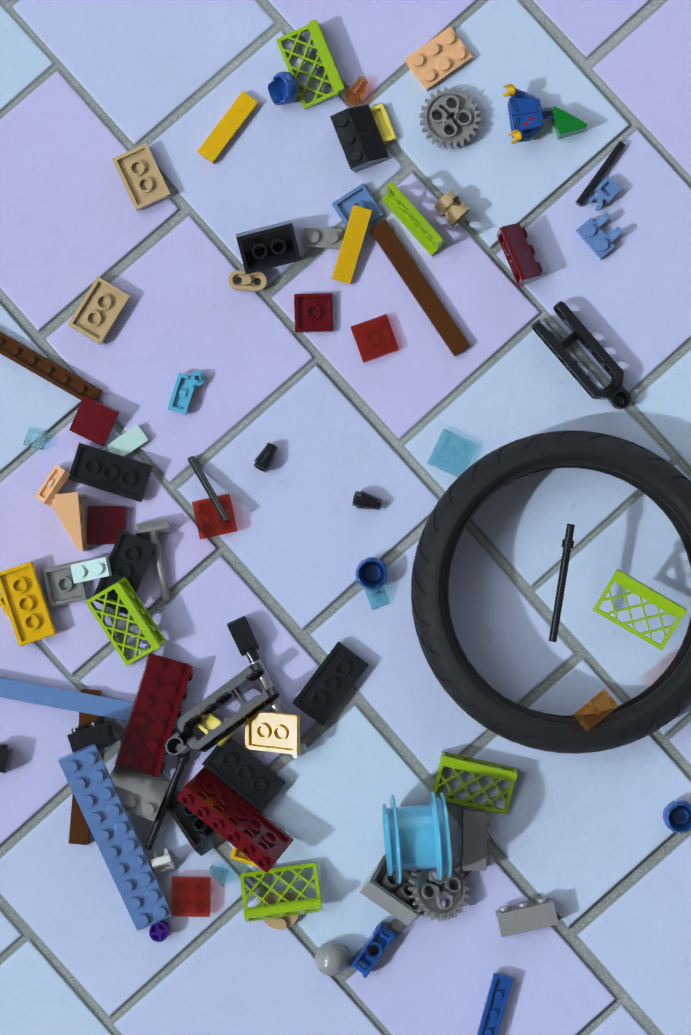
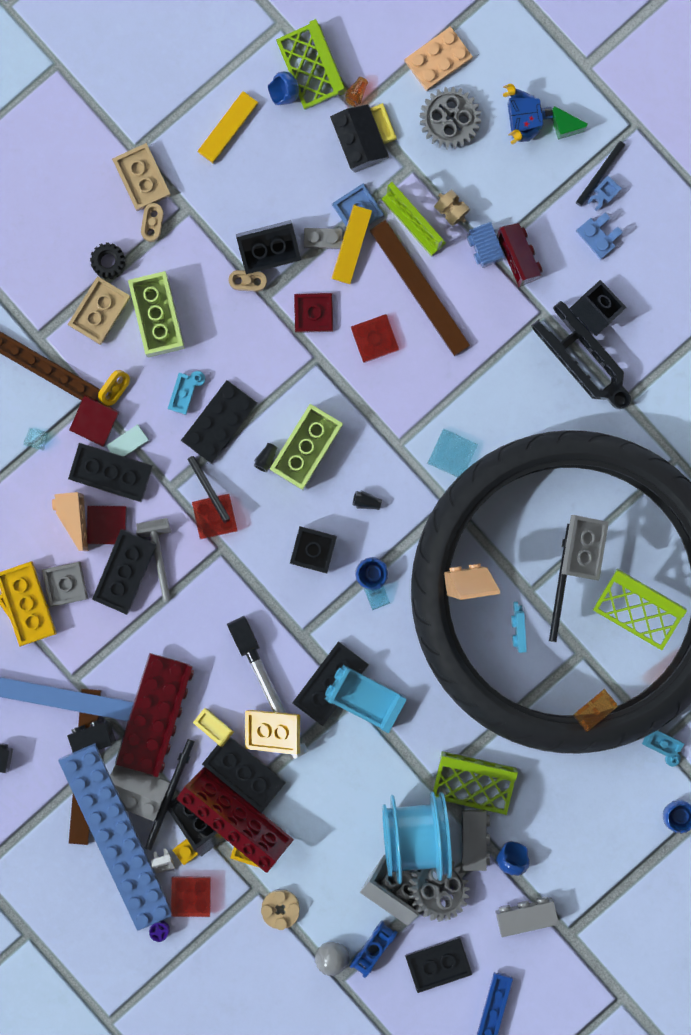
(52, 485): light nougat plate -> none
(91, 570): light aqua plate -> none
(100, 252): none -> black tyre
(113, 387): none -> yellow plate
(136, 611): lime fence -> none
(152, 223): none -> tan plate
(156, 314): none -> yellowish green brick
(184, 852): none -> yellow plate
(186, 740): black piece -> none
(219, 421): none -> black plate
(219, 874): clear light blue slope -> none
(286, 908): lime fence -> none
(306, 447): none -> yellowish green brick
(313, 549): none -> black brick
(365, 698): none -> medium azure panel
(438, 964): none -> black tile
(470, 582): none -> light nougat slope
(485, 245): none -> medium blue brick
(513, 858): none -> blue hair
(518, 622): none -> medium azure hinge
(585, 547): none -> light grey plate
(597, 308): none -> black brick
(665, 745): none -> medium azure hinge

